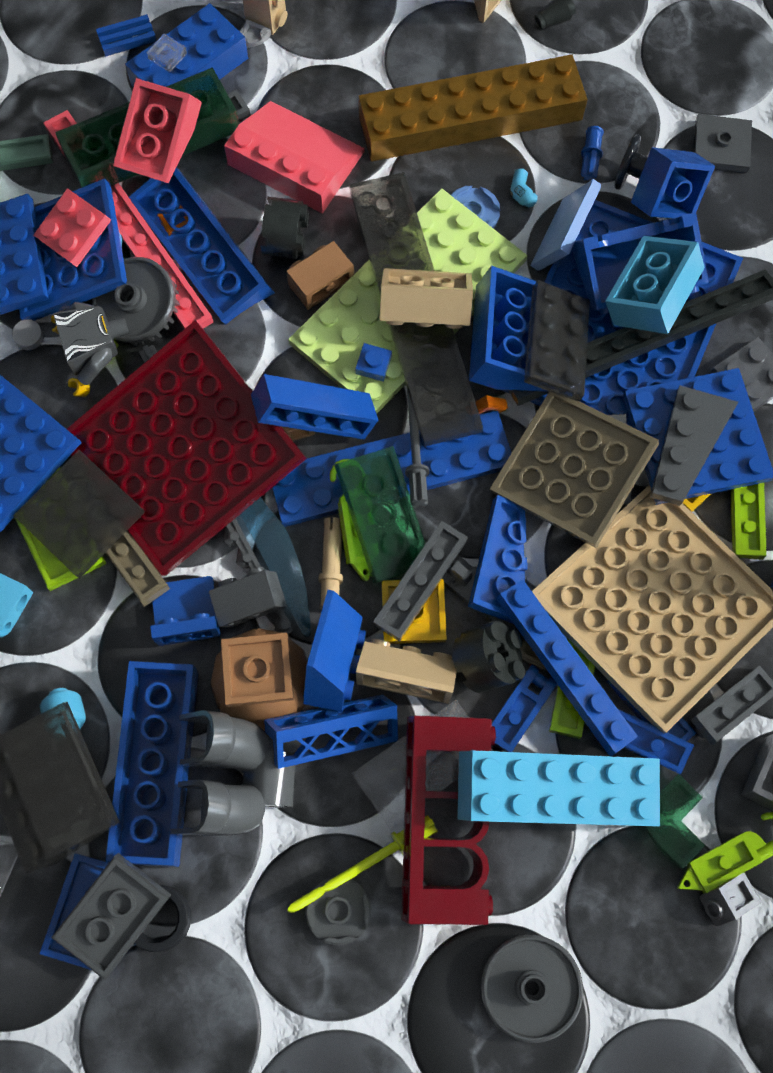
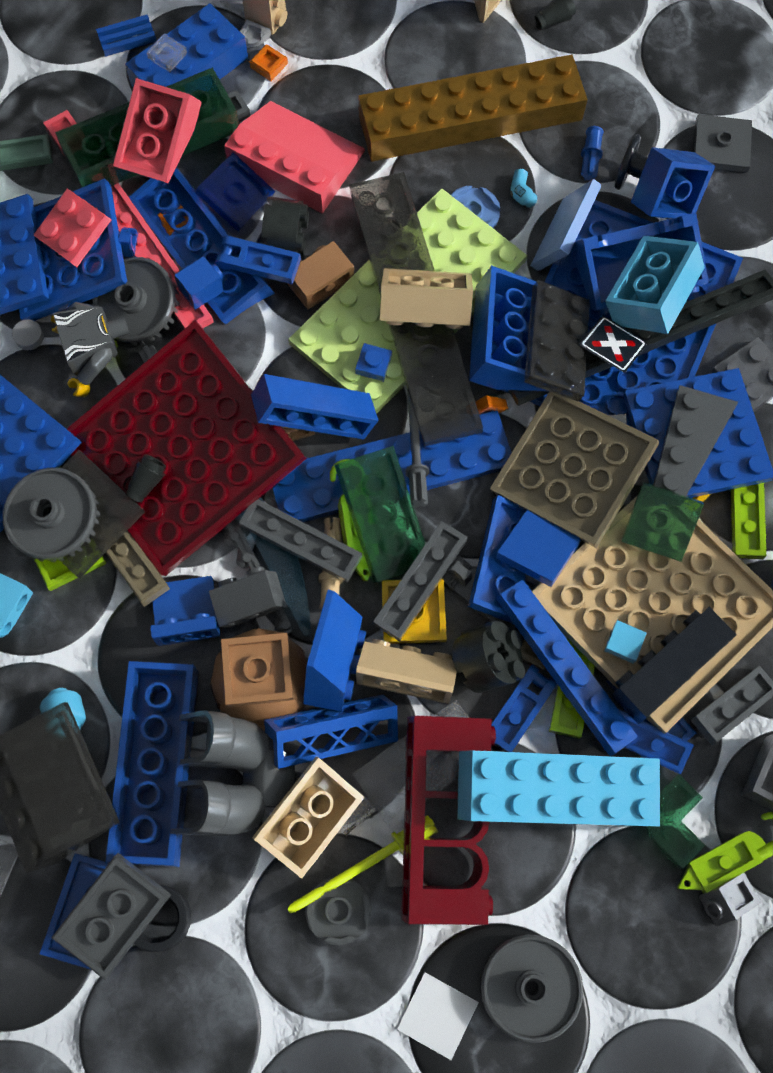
(65, 527): none -> dark grey wheel
(128, 241): none -> blue tile
(145, 477): none -> pearl dark grey cone
(199, 282): none -> blue brick
(235, 191): none -> clear blue plate
(258, 259): none -> blue plate
(268, 62): none -> orange tile
(301, 540): none -> dark grey plate
(308, 817): none -> tan slope
(361, 813): none -> clear pin
(437, 1016): none -> white sticker
(538, 548): none -> blue tile
(613, 343): none -> black sticker
(625, 641): none -> medium azure tile
(662, 521): none -> clear green tile
(673, 665): none -> black brick

